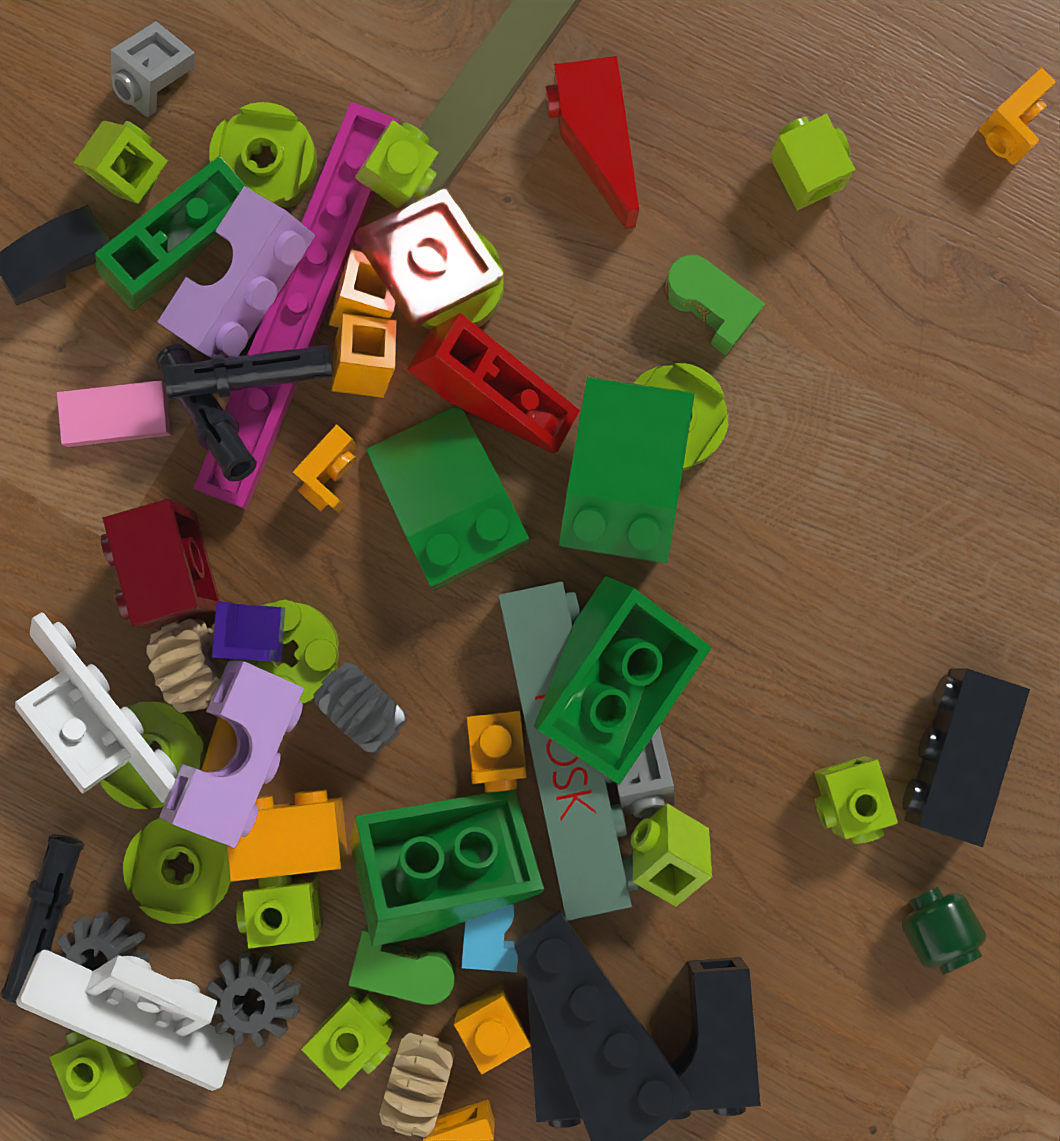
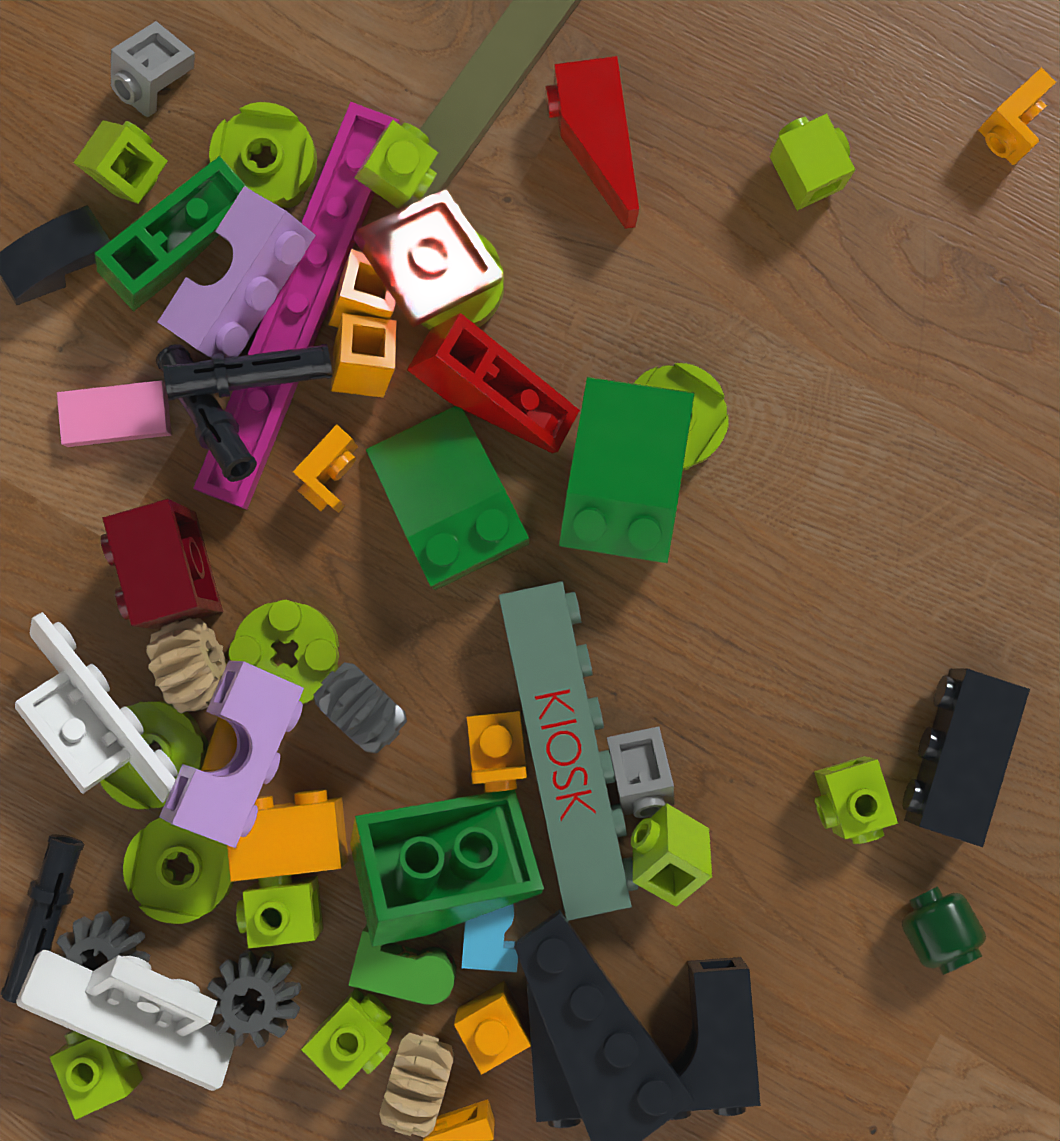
(248, 632): dark purple panel -> none
(618, 678): green slope -> none
(714, 298): bright green leg -> none

